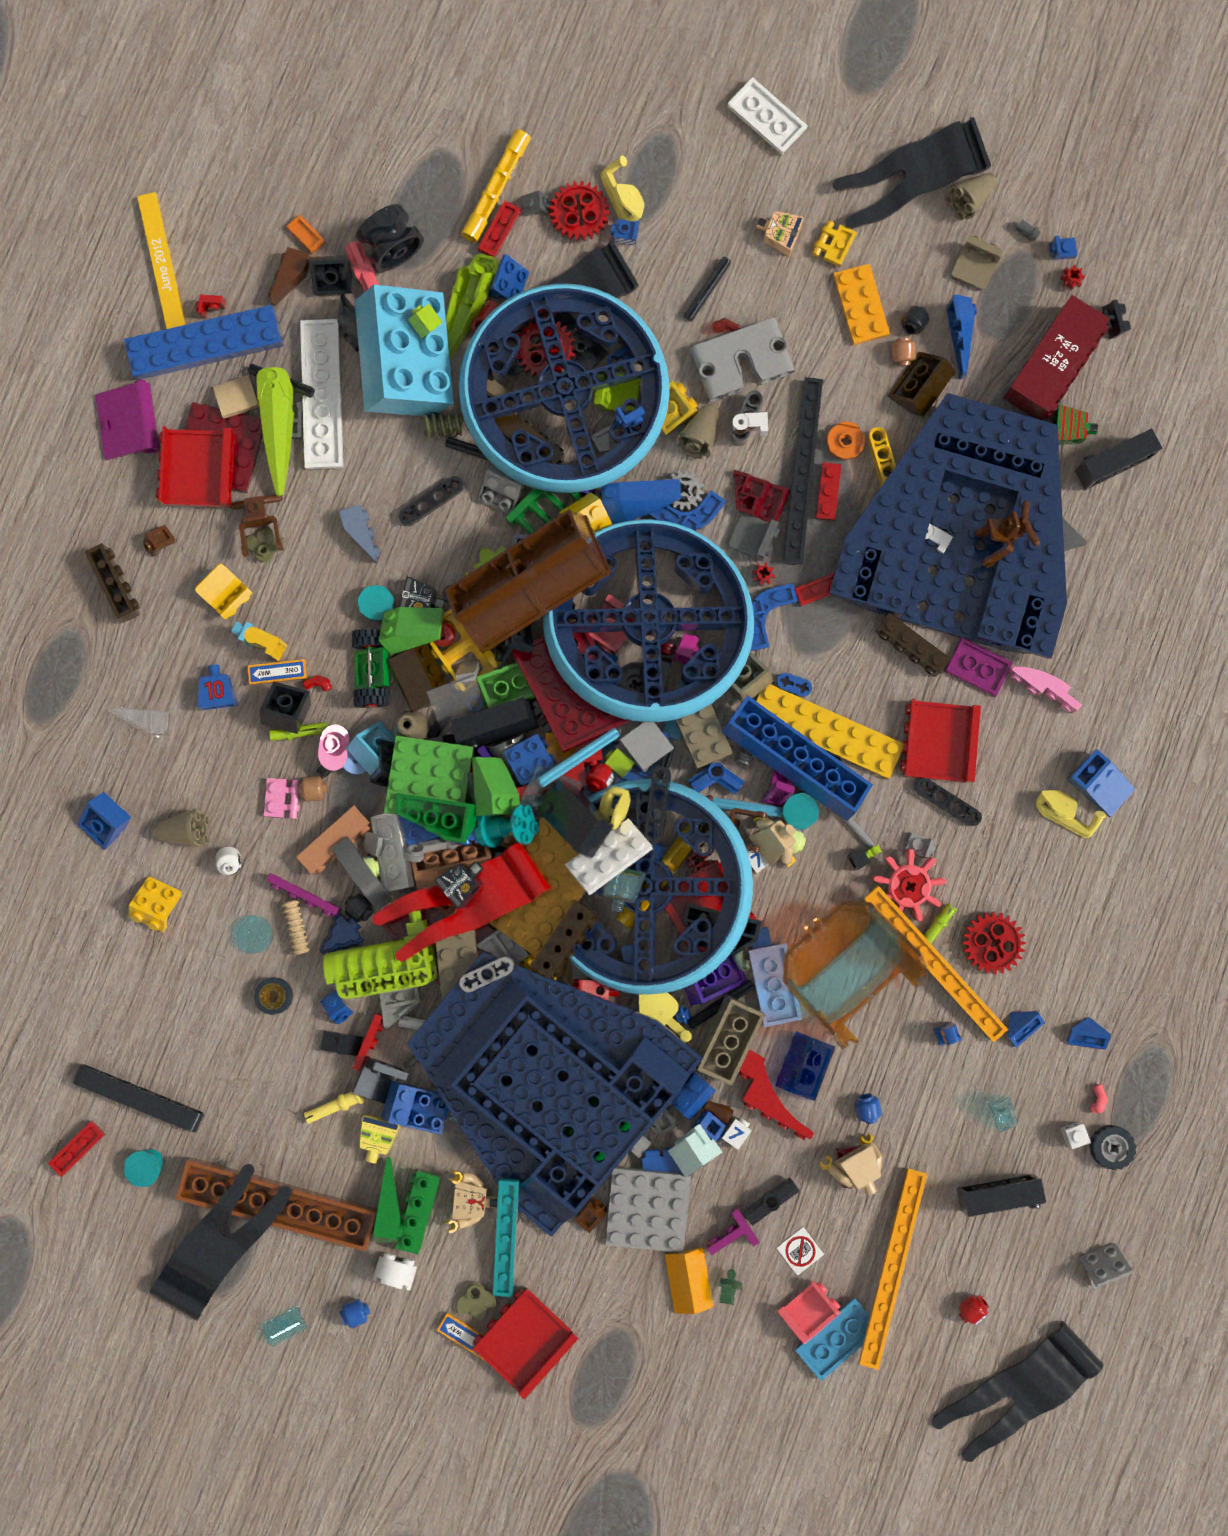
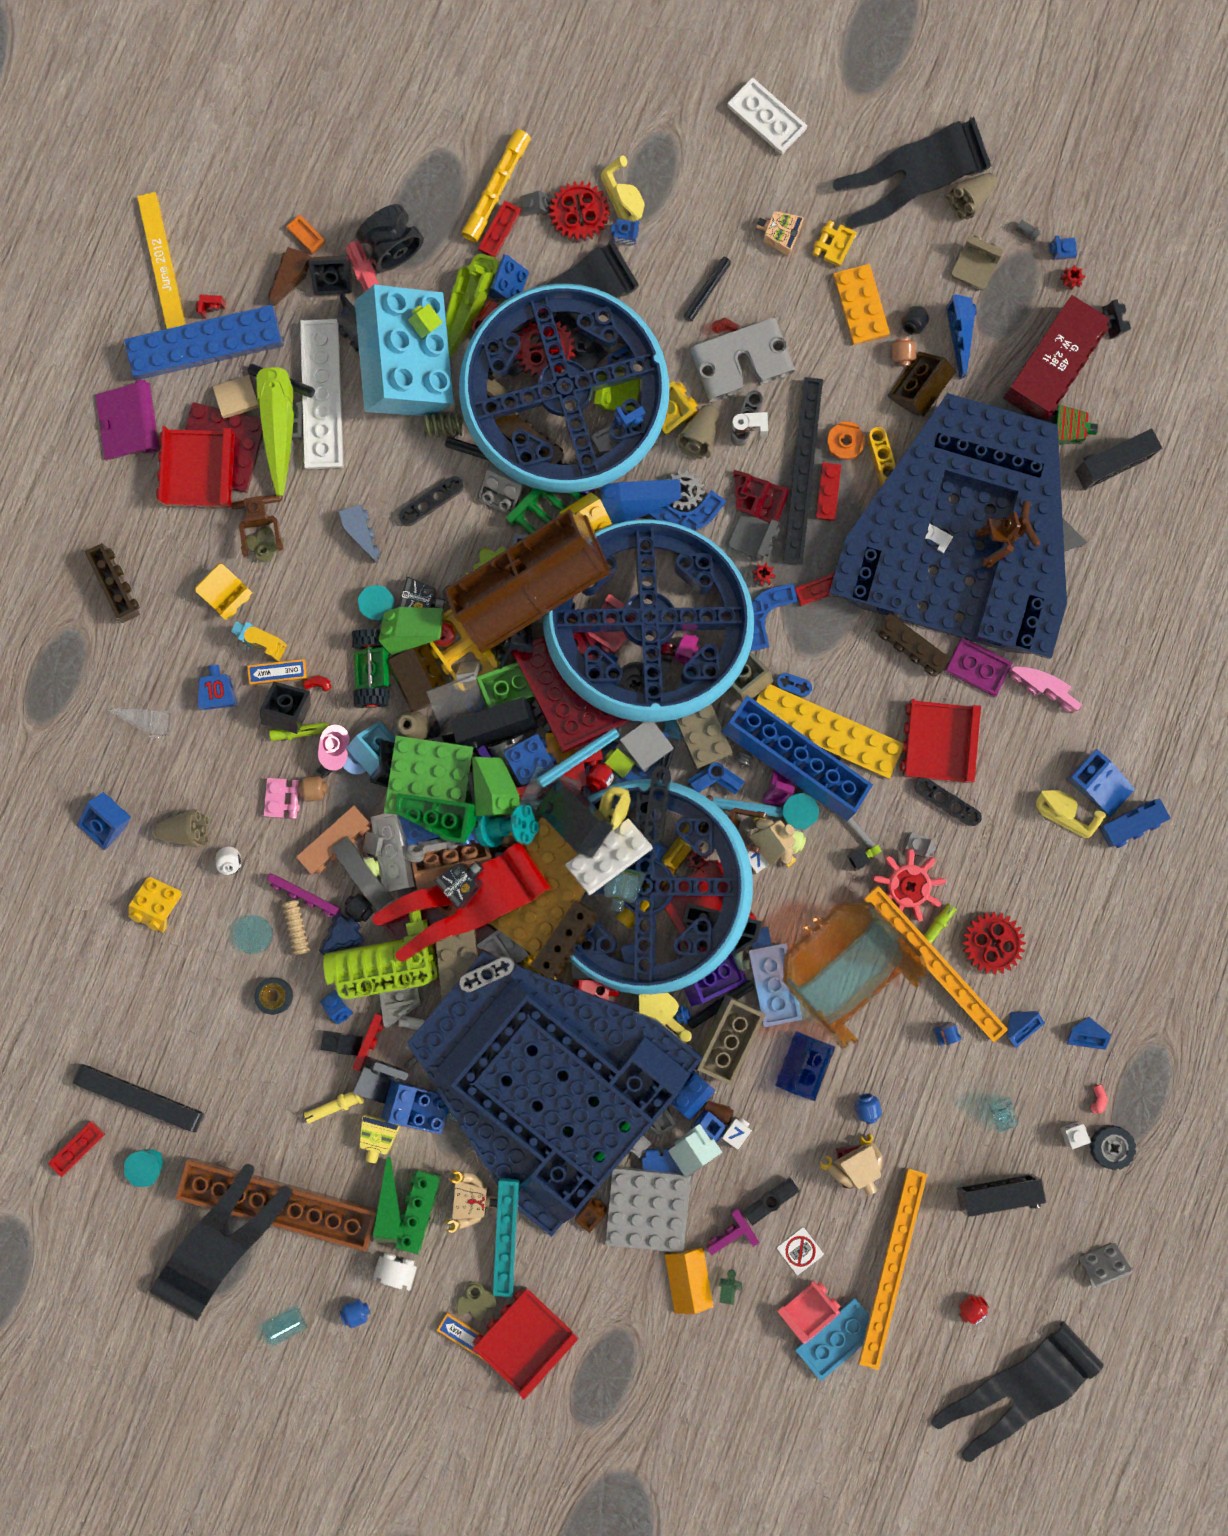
(157, 540): reddish brown bracket -> none
(763, 1097): red arch -> none
(1134, 823): none -> blue wedge

